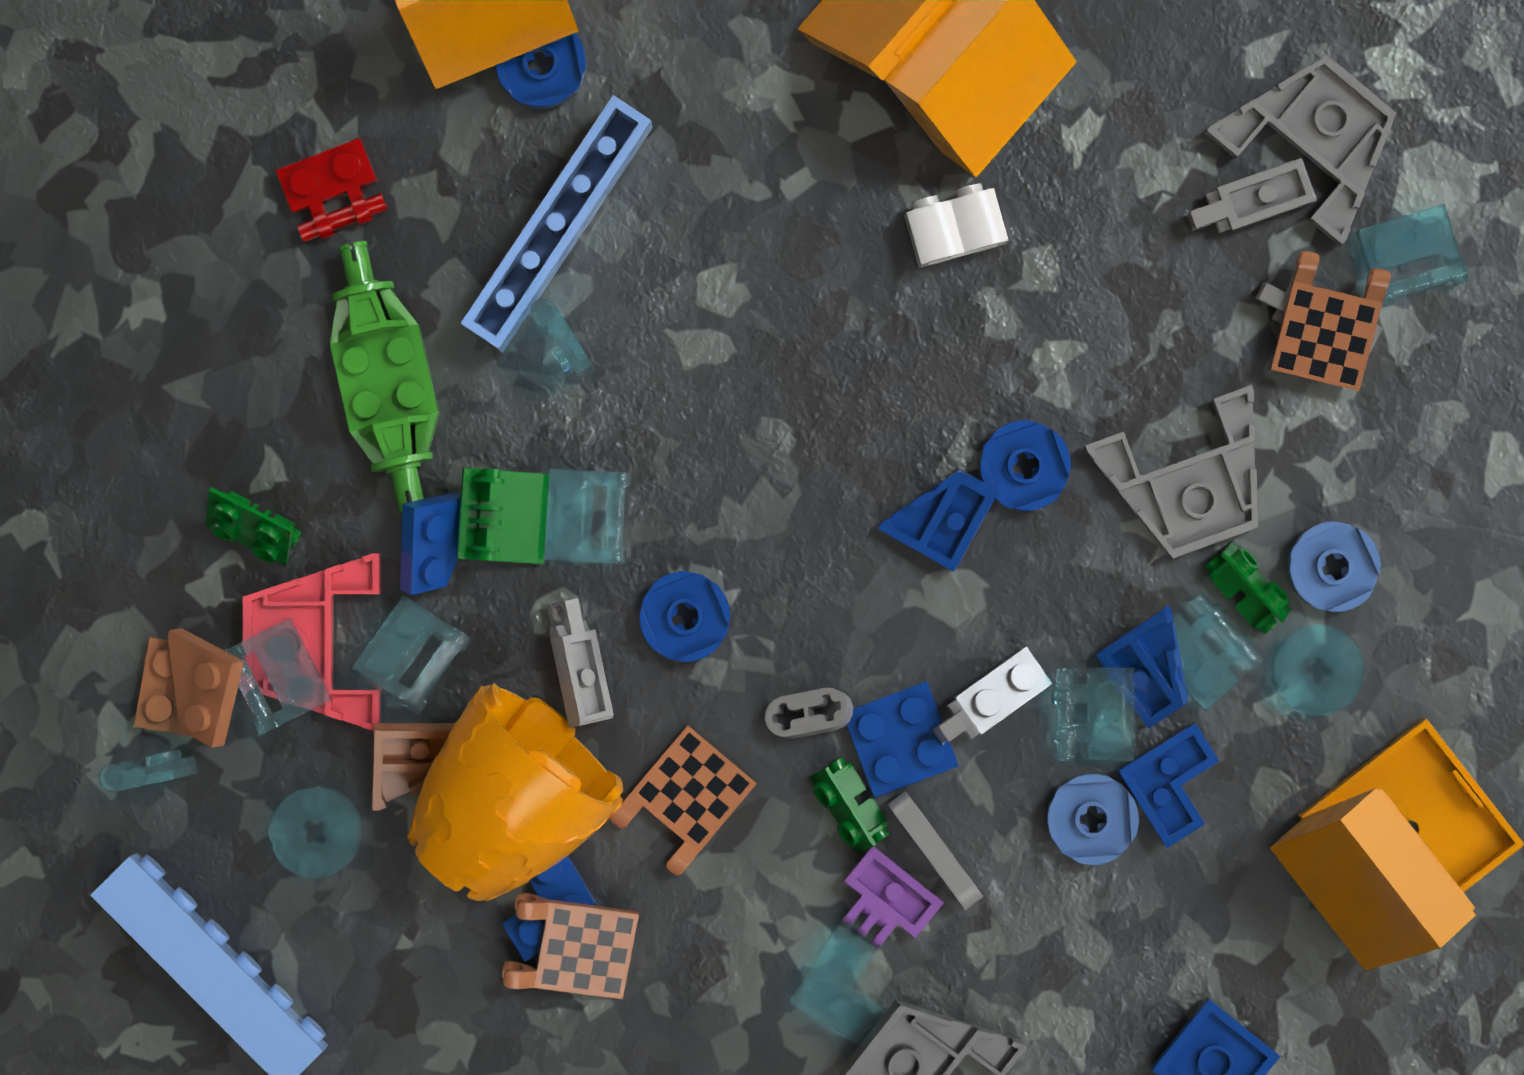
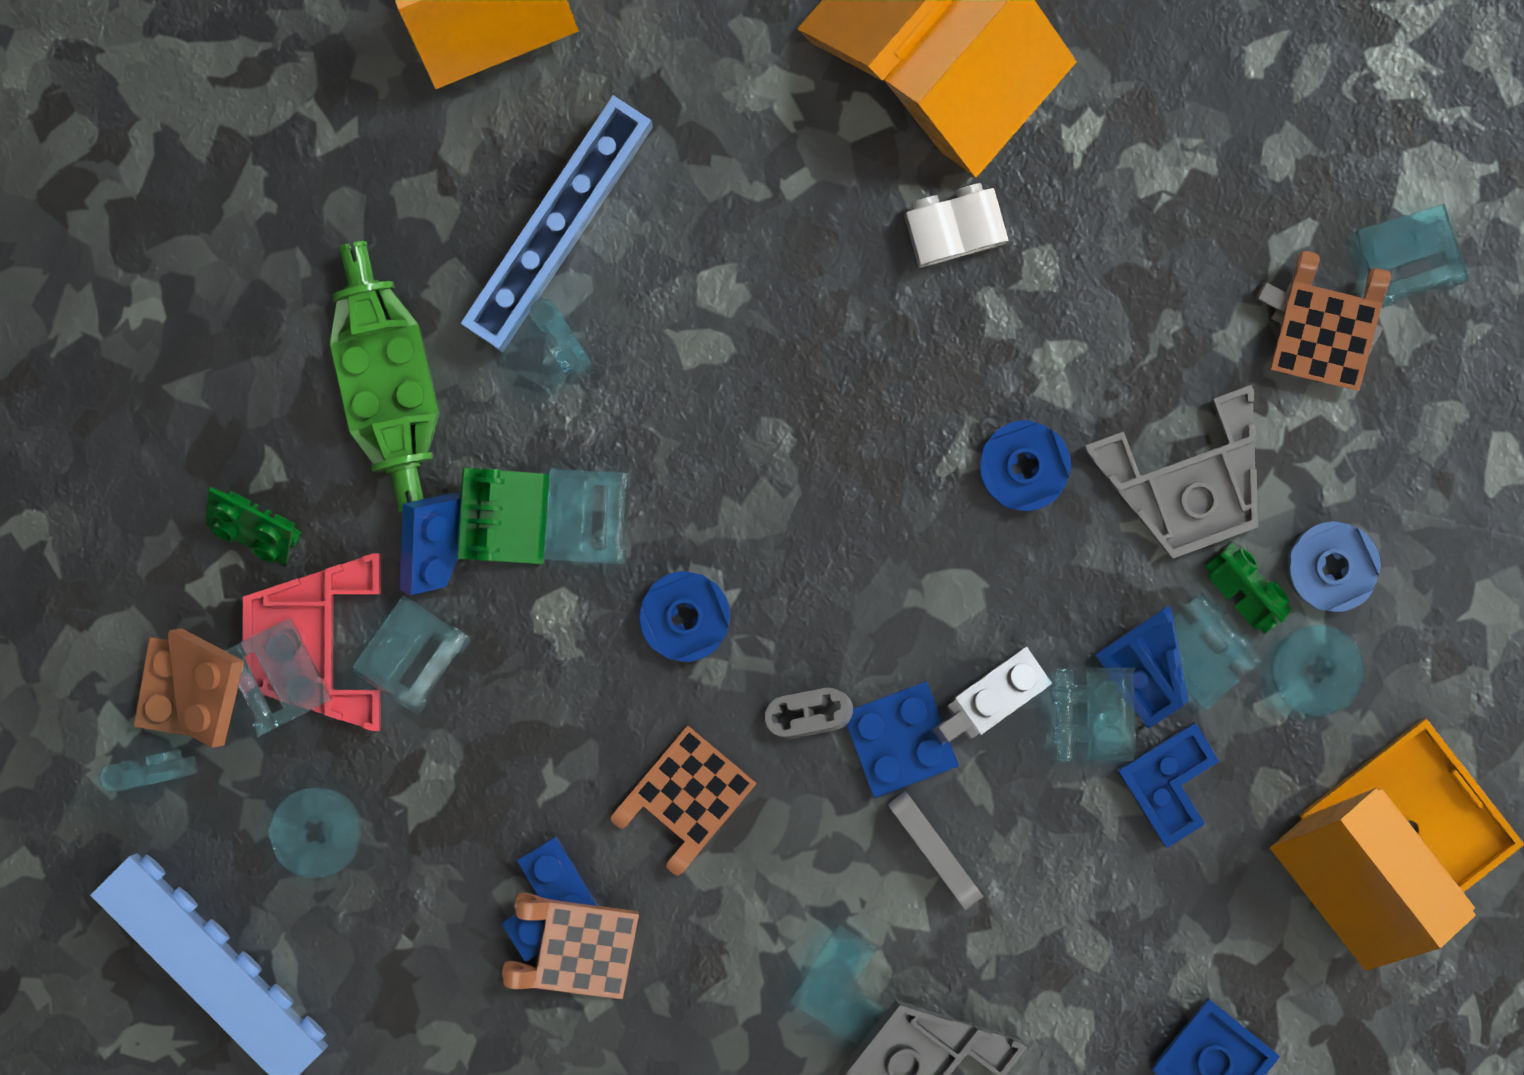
(327, 177): red plate -> none
(403, 758): nougat wing -> none
(508, 796): light orange piece -> none
(552, 88): blue plate -> none
(578, 665): light grey hinge -> none
(859, 824): green hinge -> none
(888, 897): medium lavender hinge -> none
(943, 518): blue wing -> none
(1110, 799): medium blue plate -> none
(1255, 198): light grey hinge -> none
(1328, 121): light grey wing -> none

